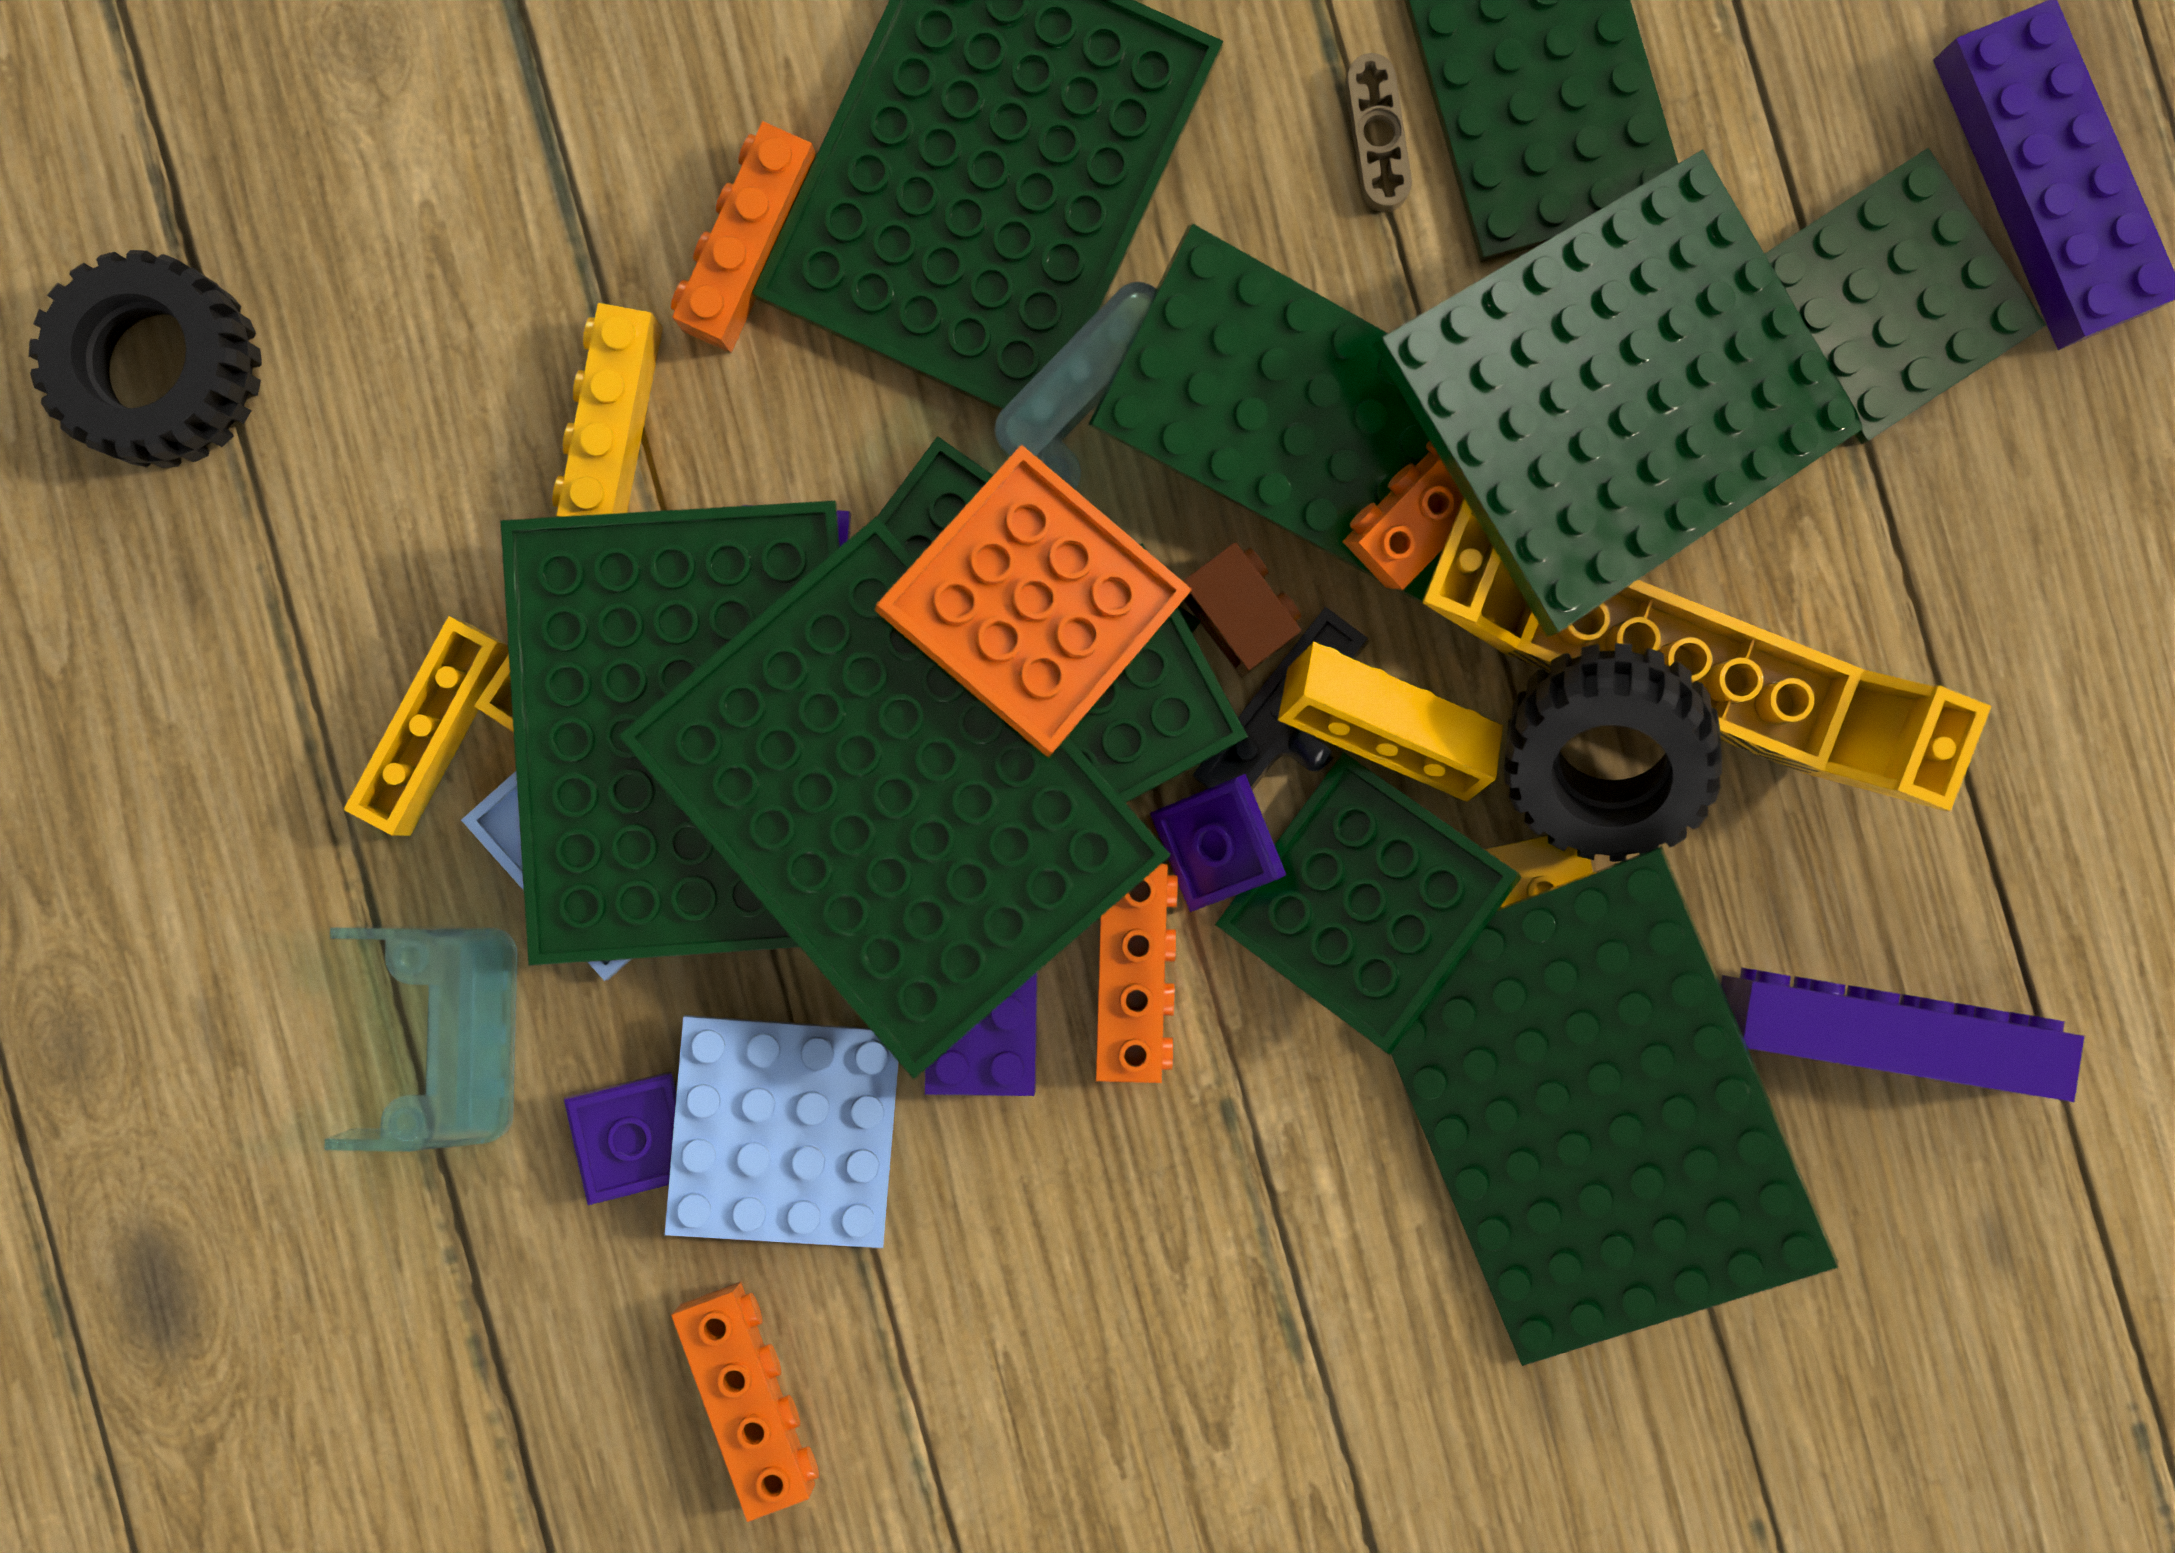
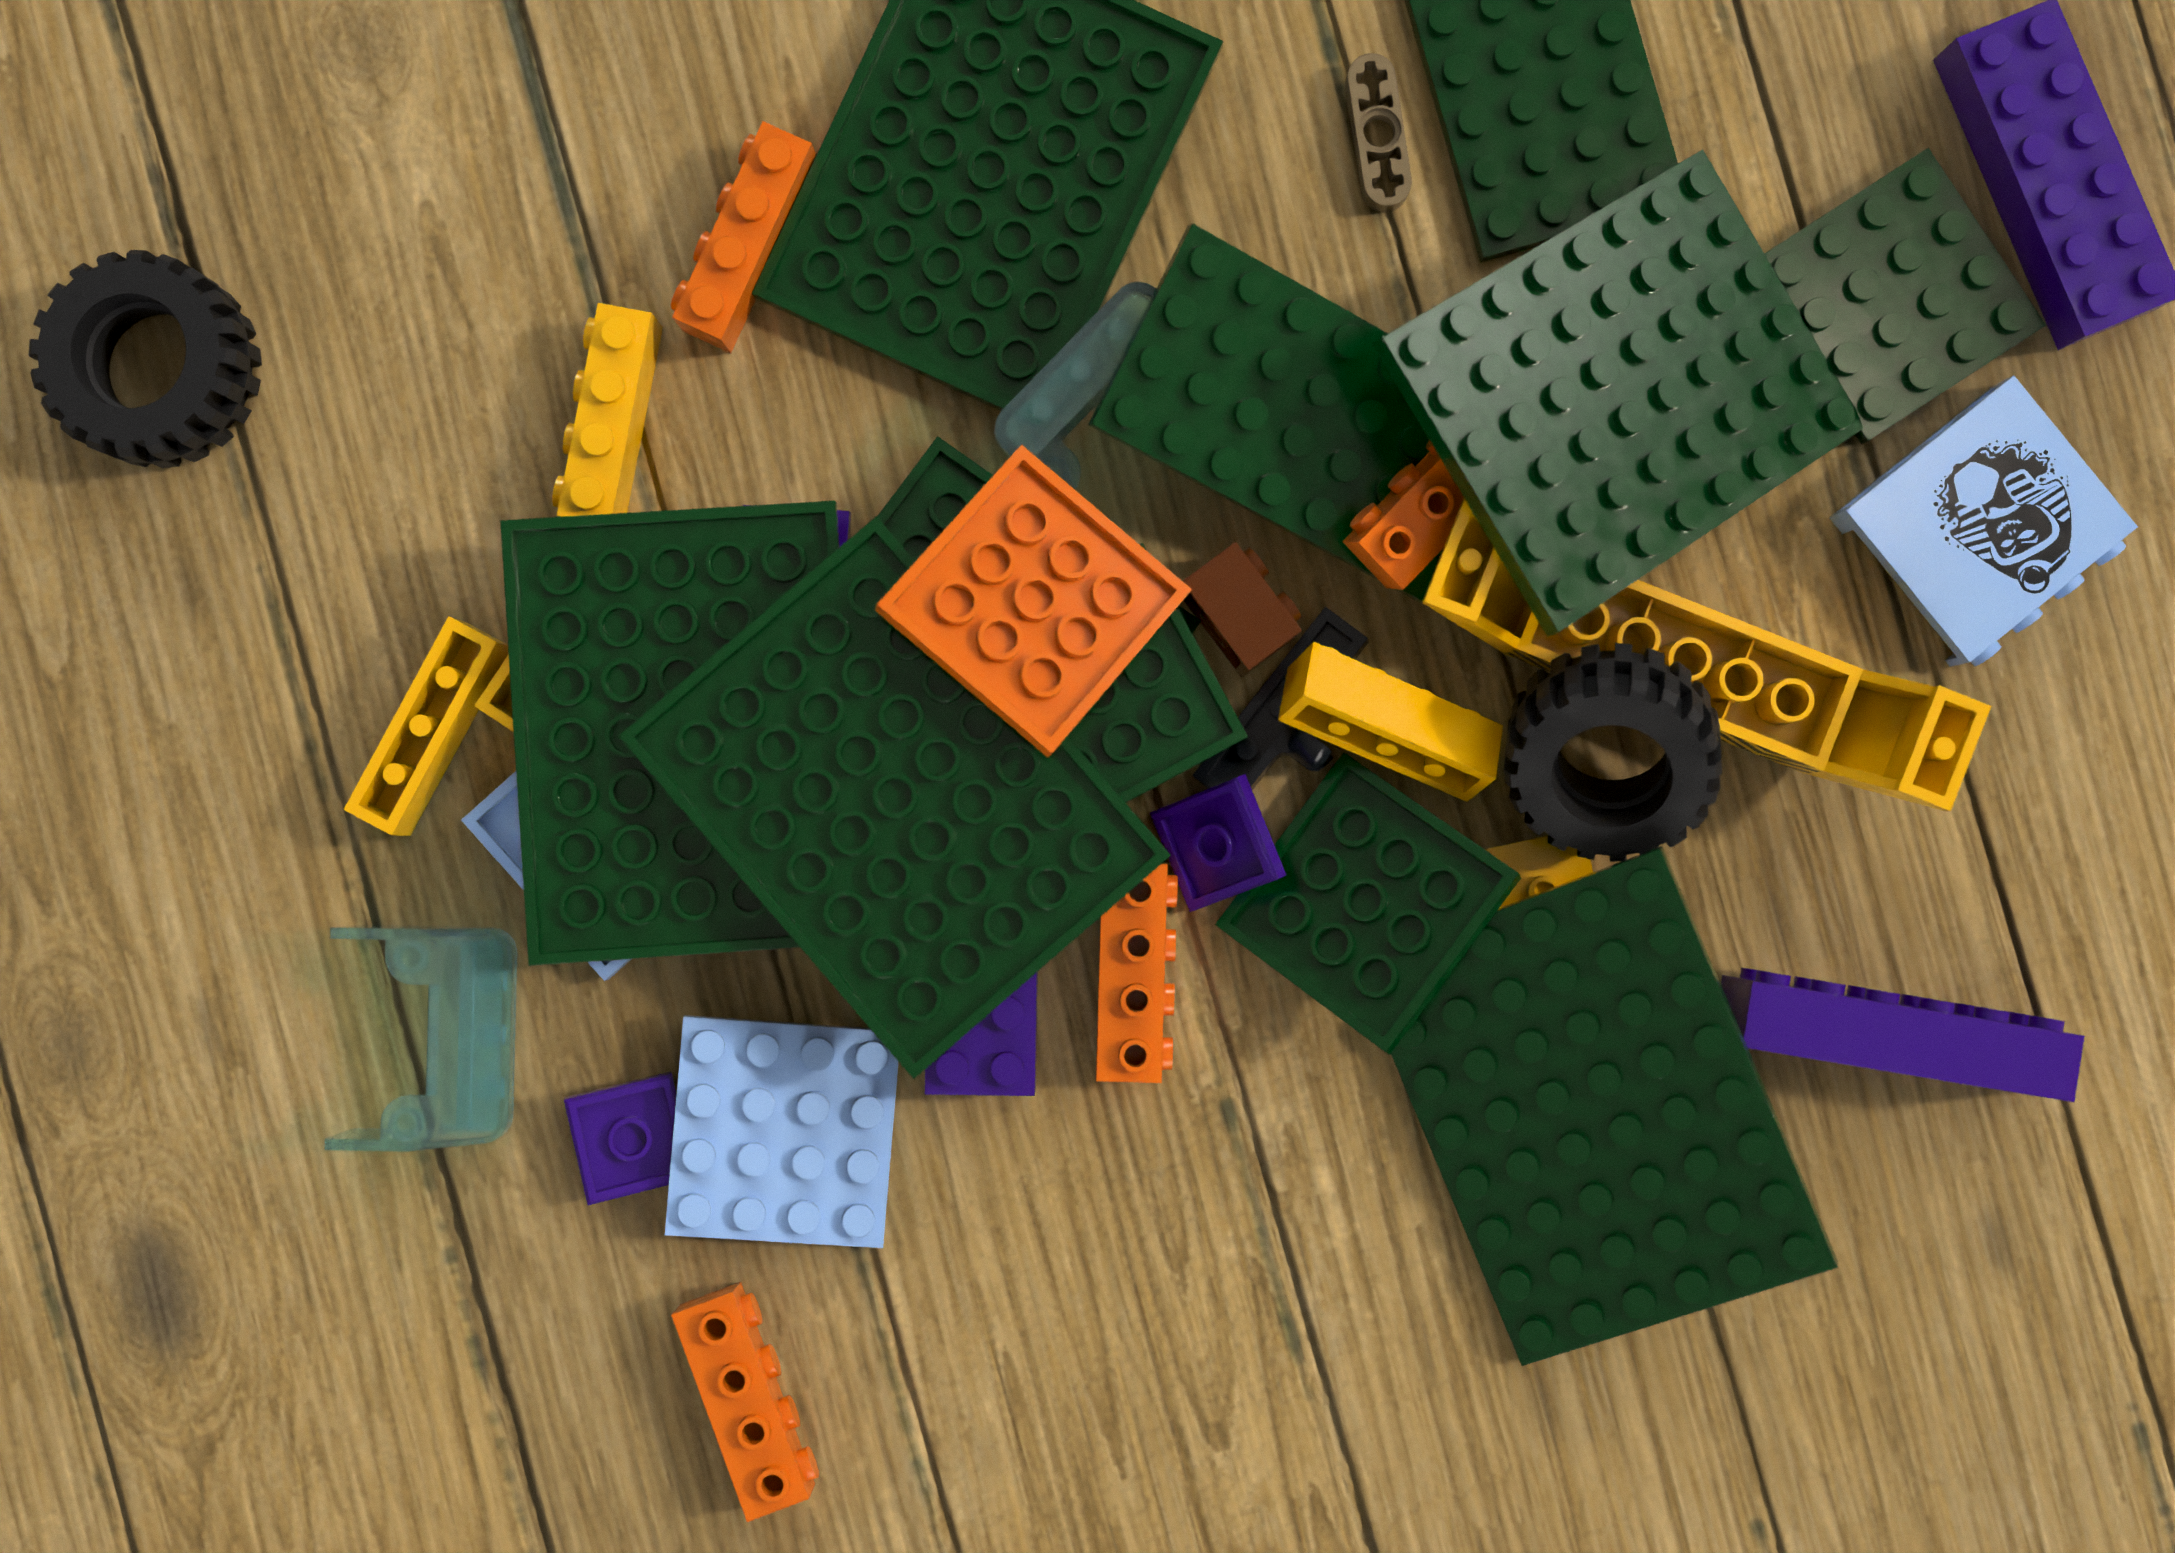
(1988, 521): none -> light blue panel

